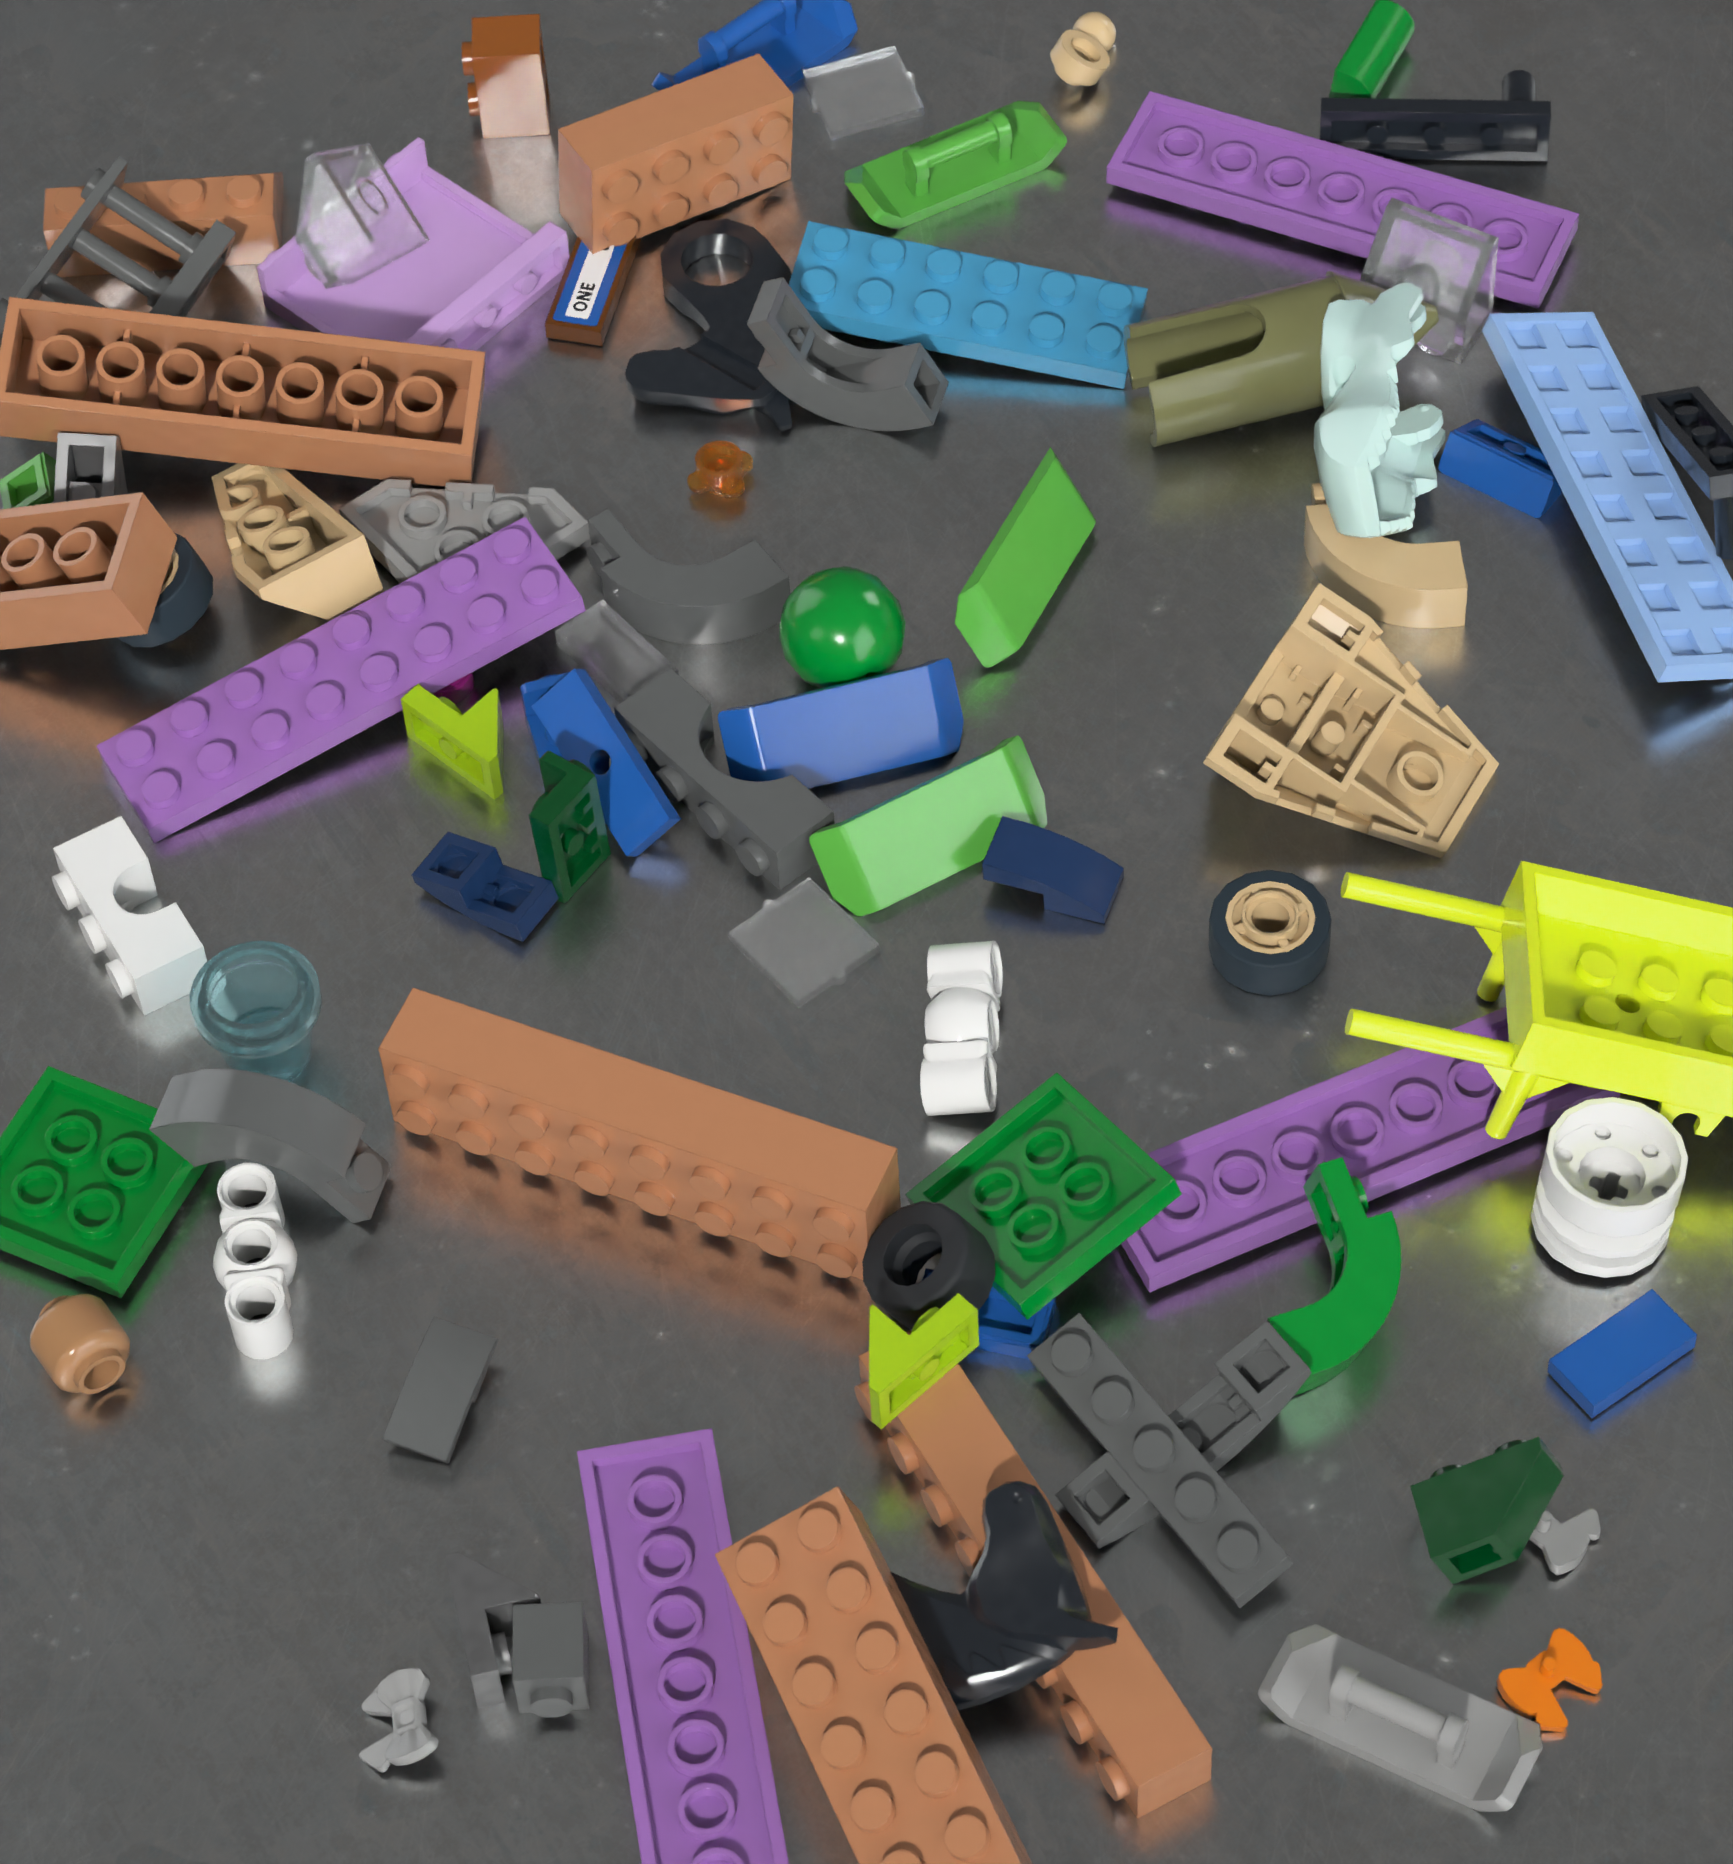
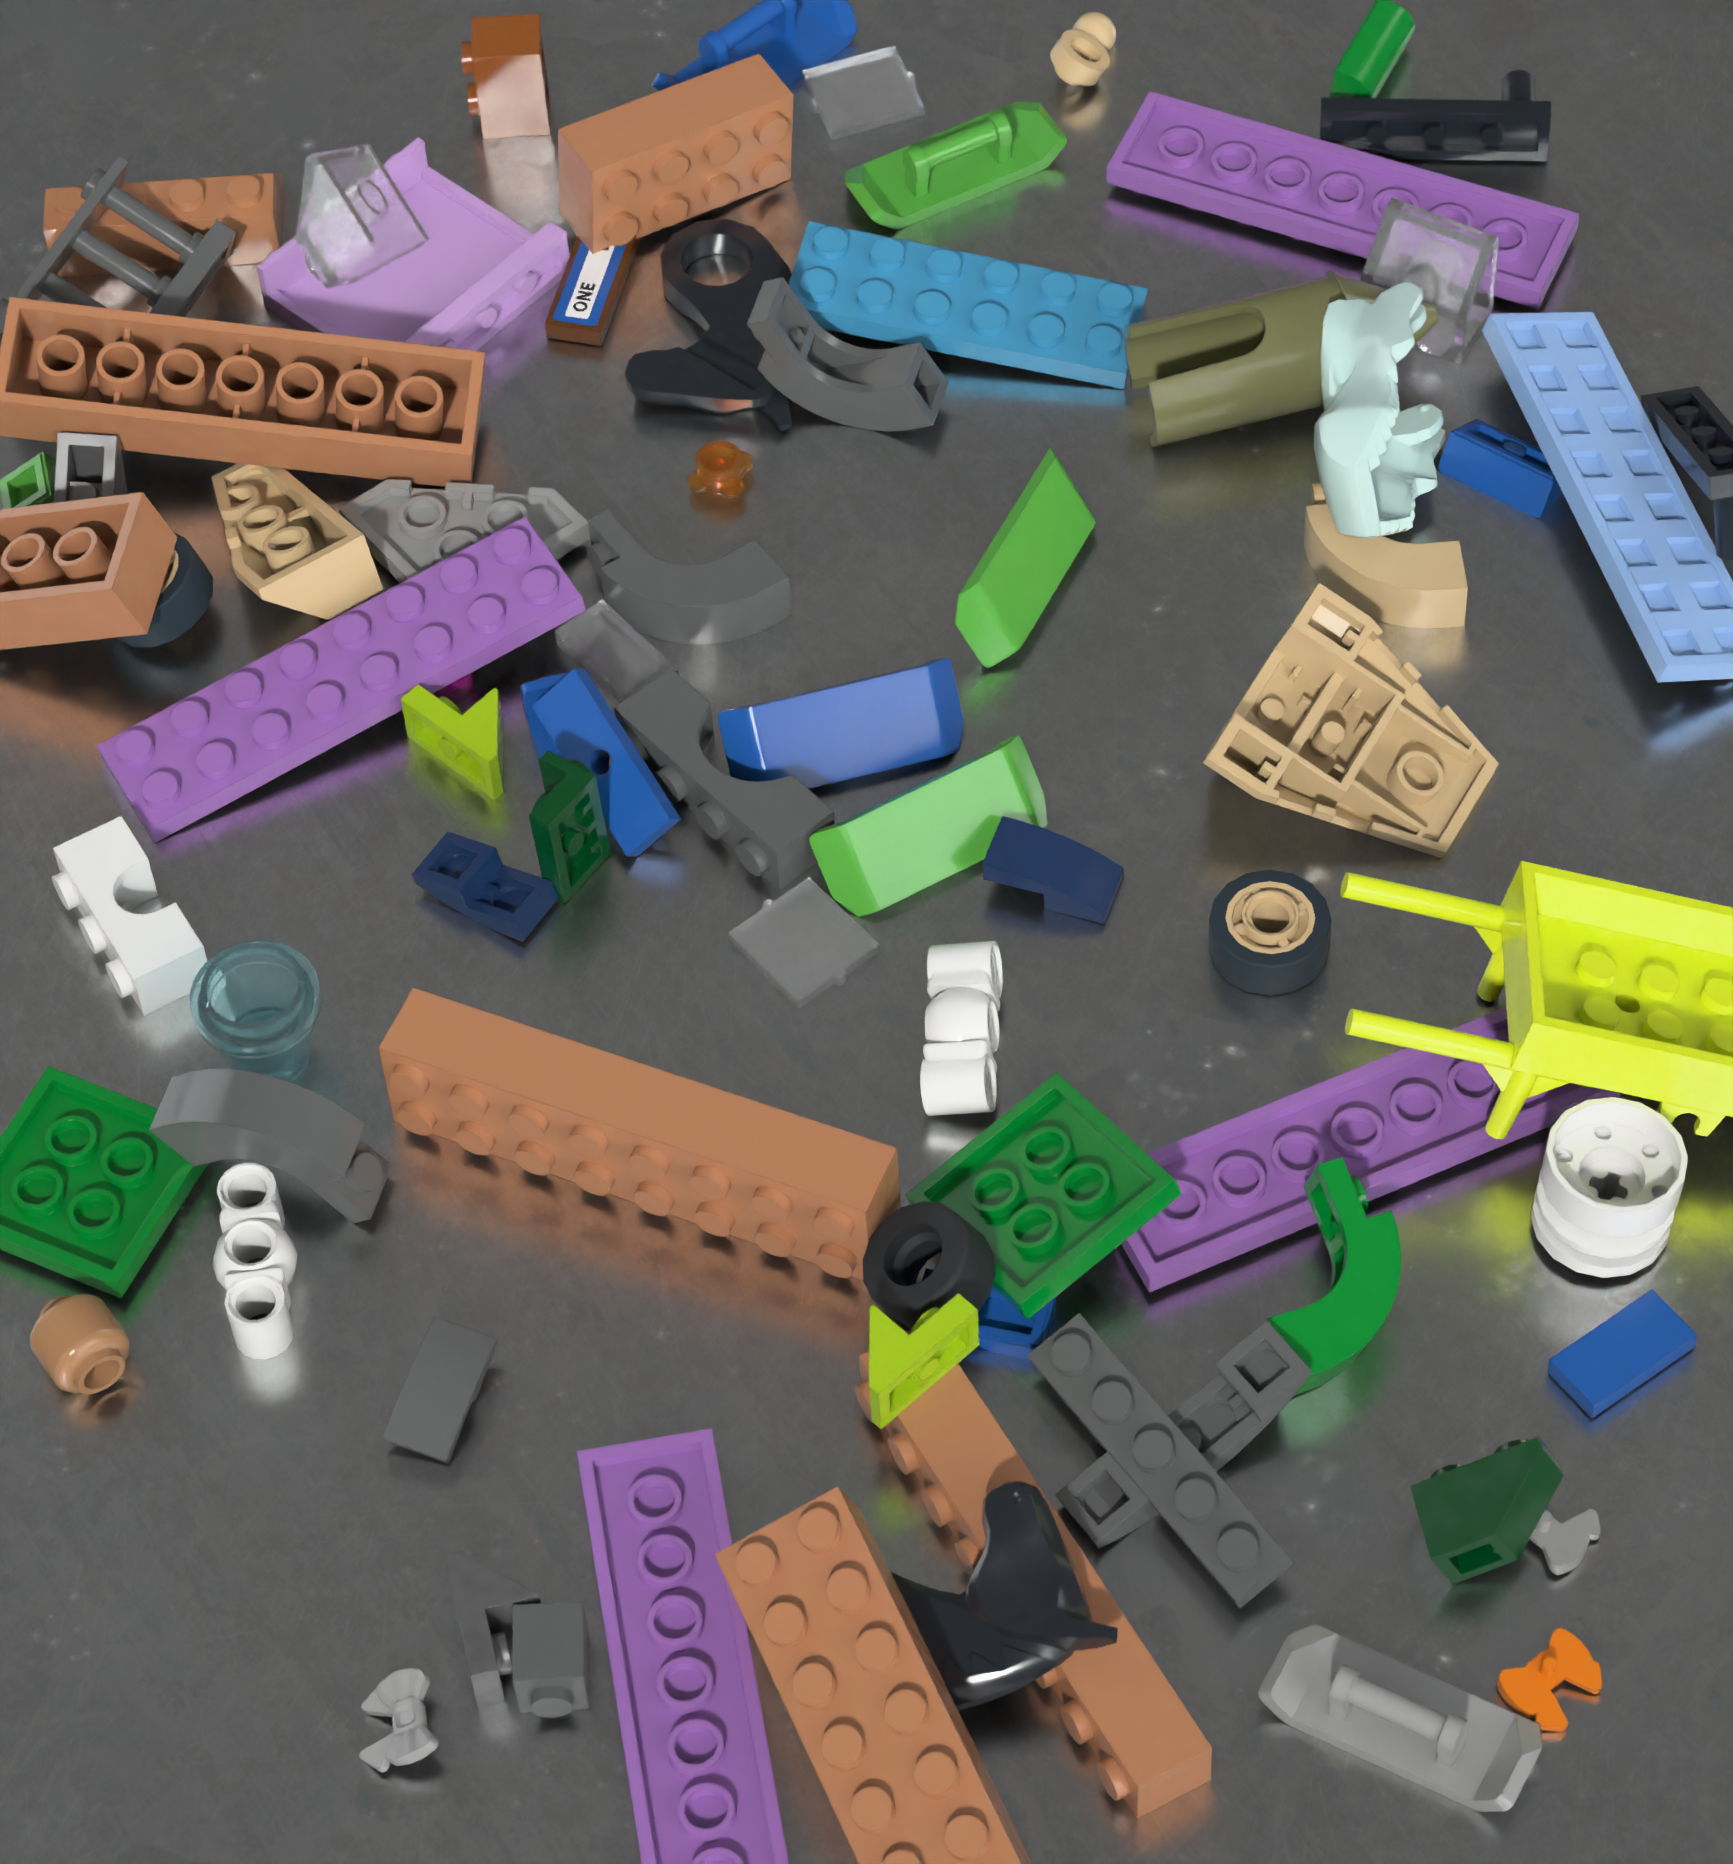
(841, 627): green piece -> none

